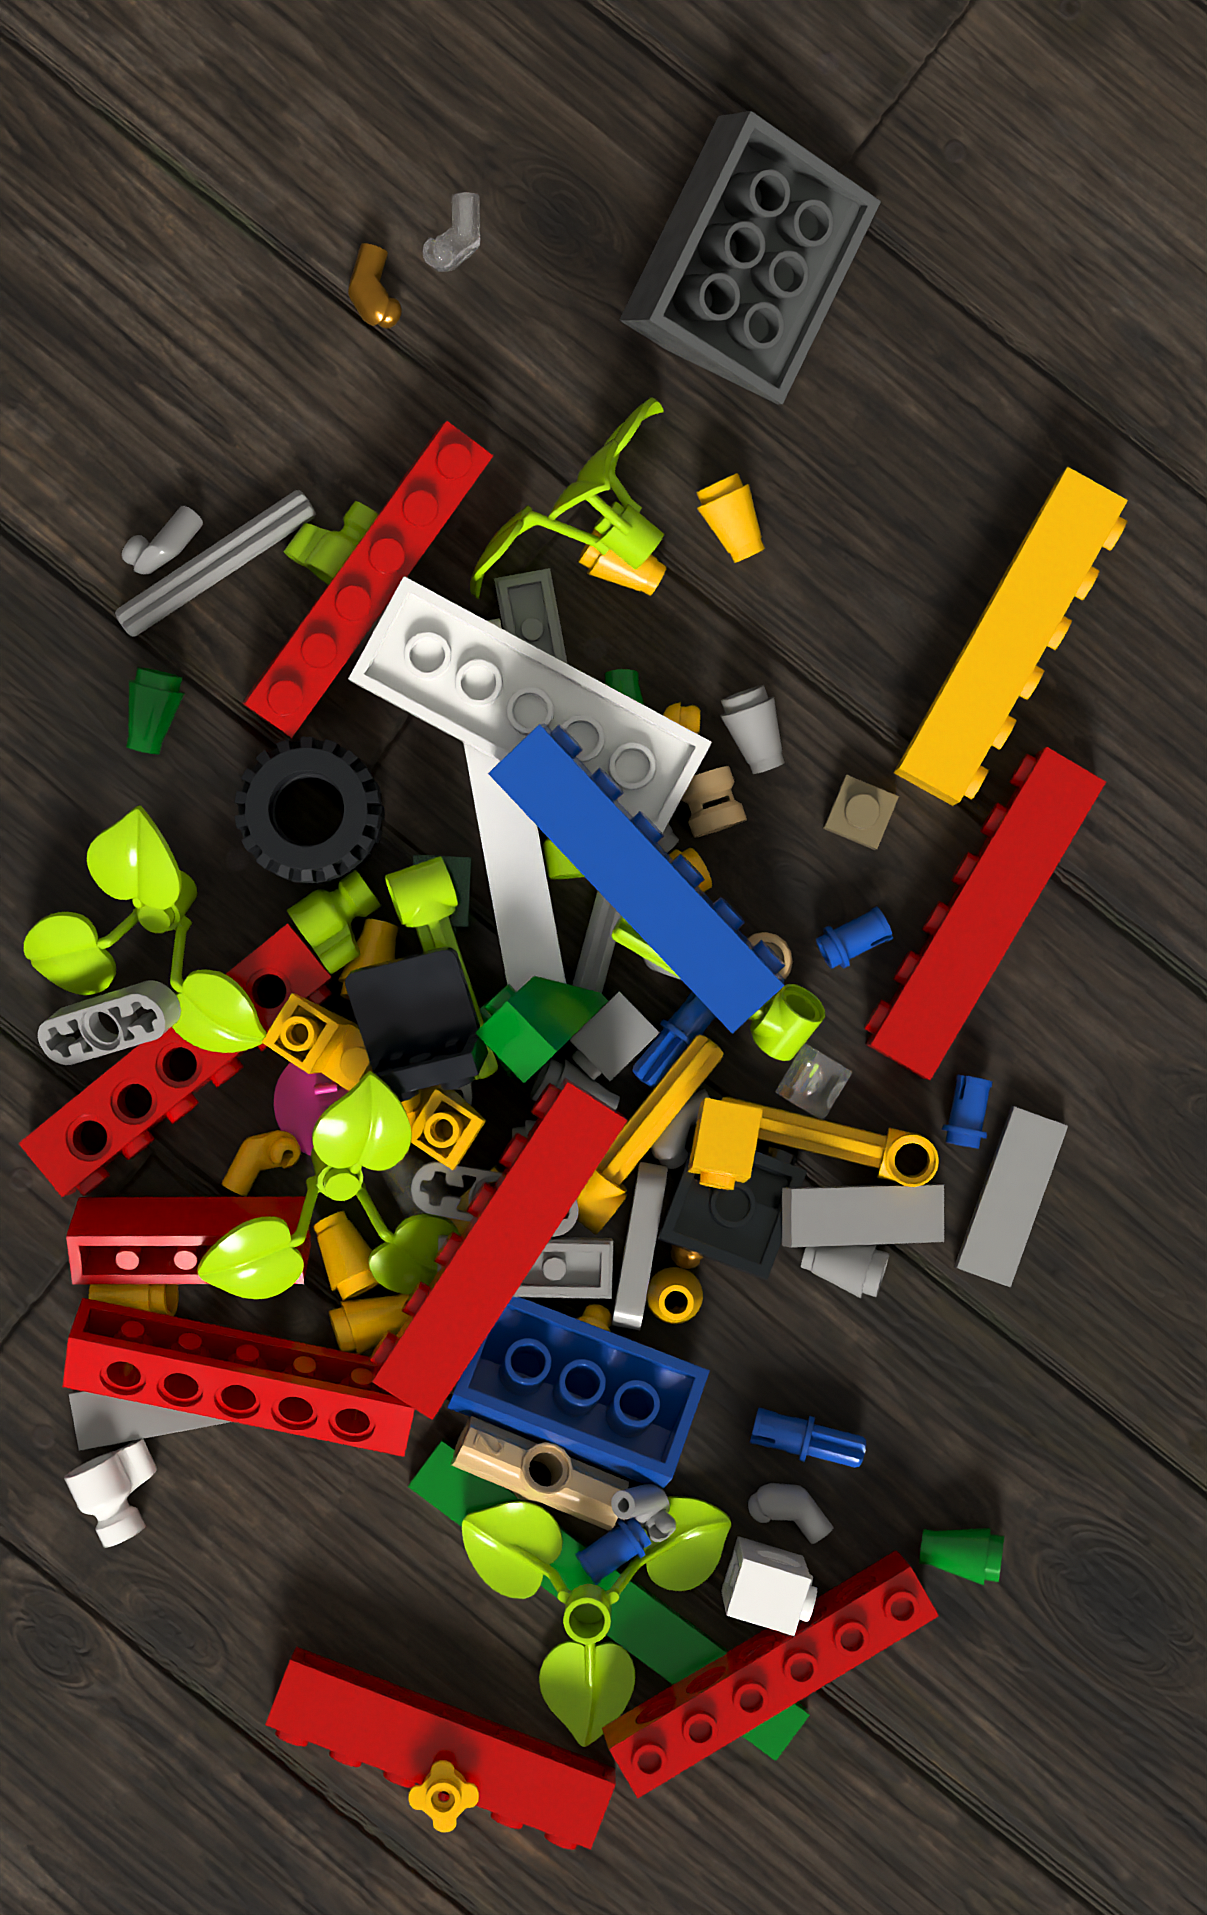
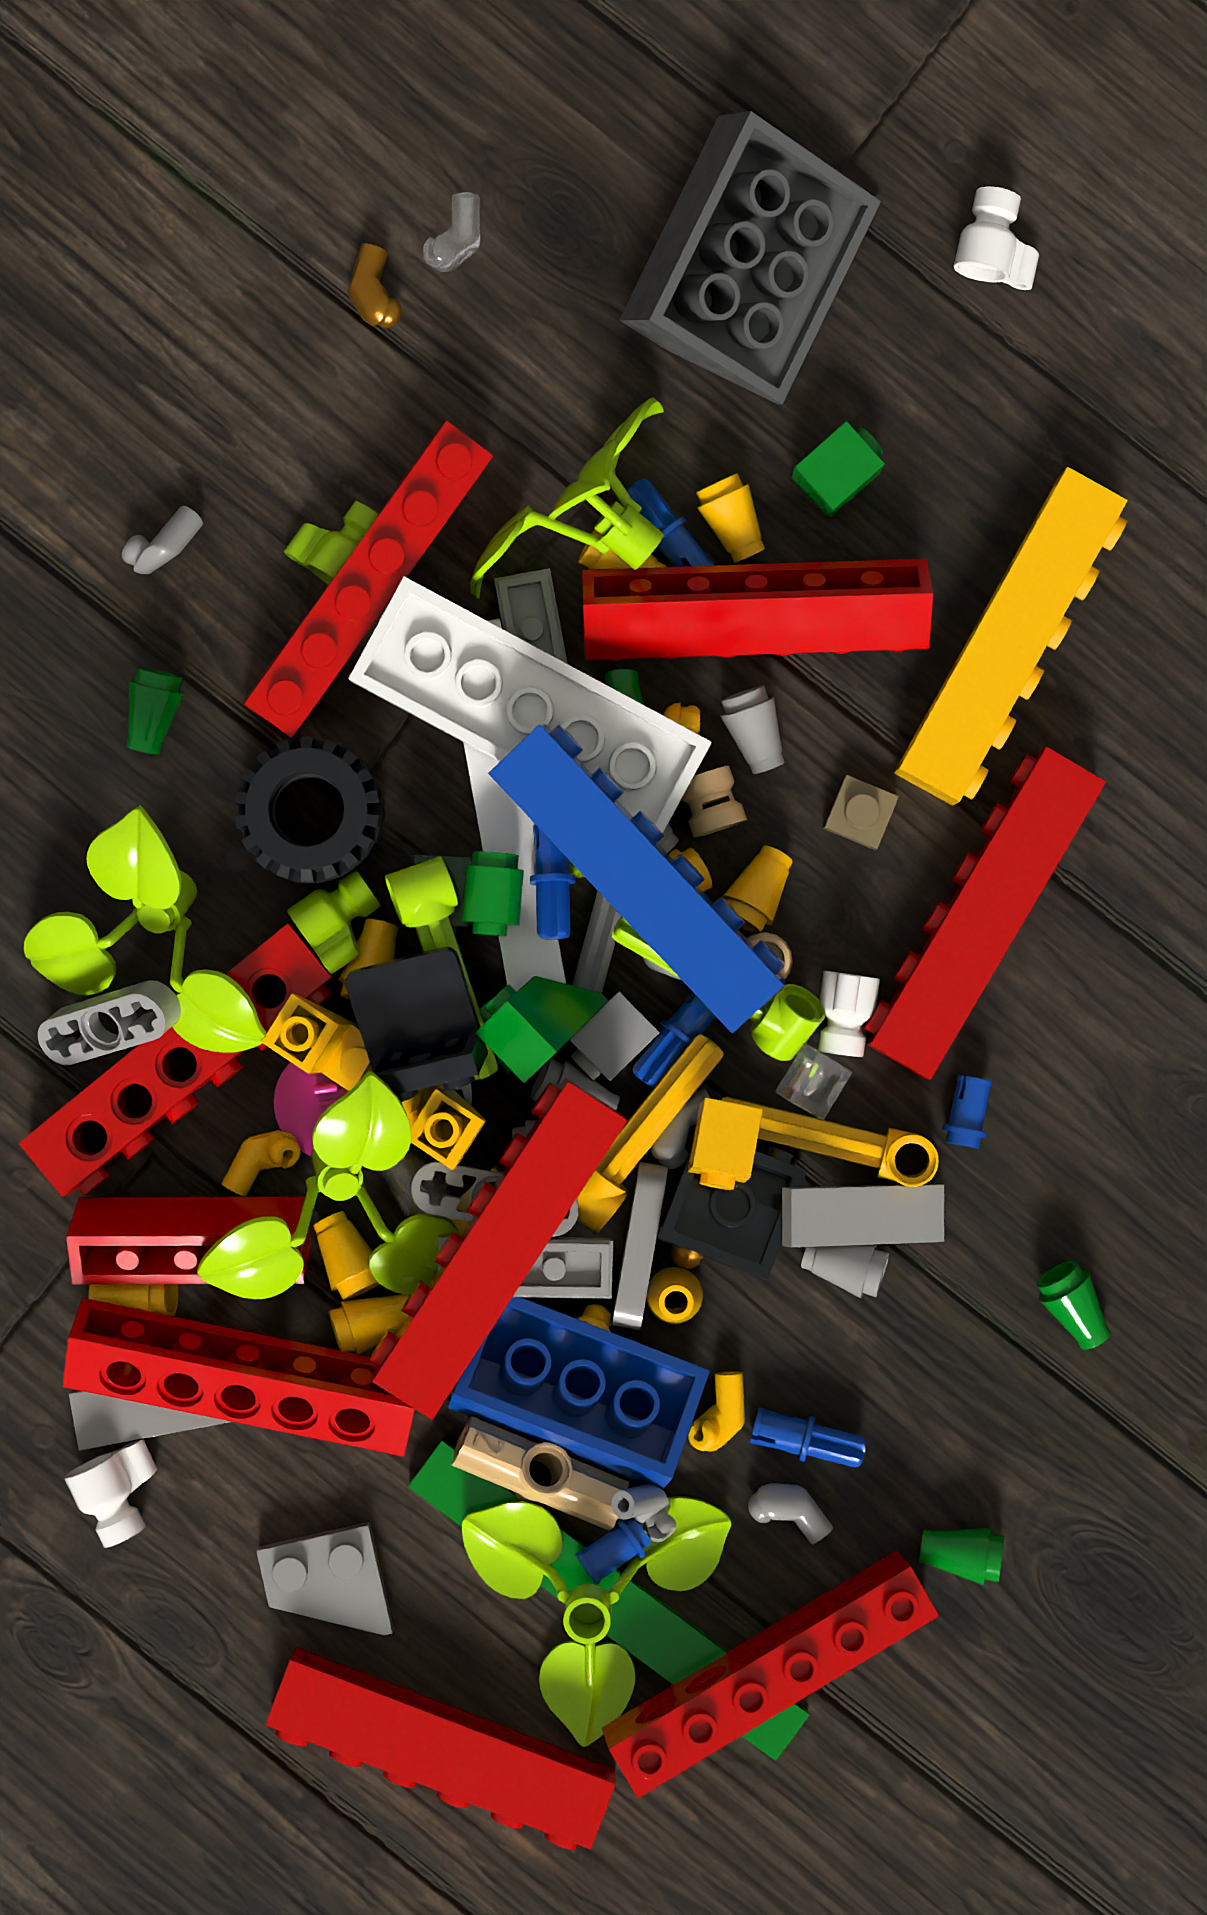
(215, 563): light grey axle -> none
(329, 1578): none -> light grey wing
(444, 1778): yellow plate -> none
(492, 893): none -> green brick
(552, 888): none -> blue axle
(677, 543): none -> blue axle
(724, 1417): none -> yellow arm
(757, 609): none -> brick
(759, 889): none -> yellow cone
(768, 1587): white brick -> none
(839, 468): none -> green brick
(848, 1004): none -> white piece
(853, 938): blue pin -> none
(989, 248): none -> white piece
(1011, 1196): light grey tile -> none
(1074, 1303): none -> green cone

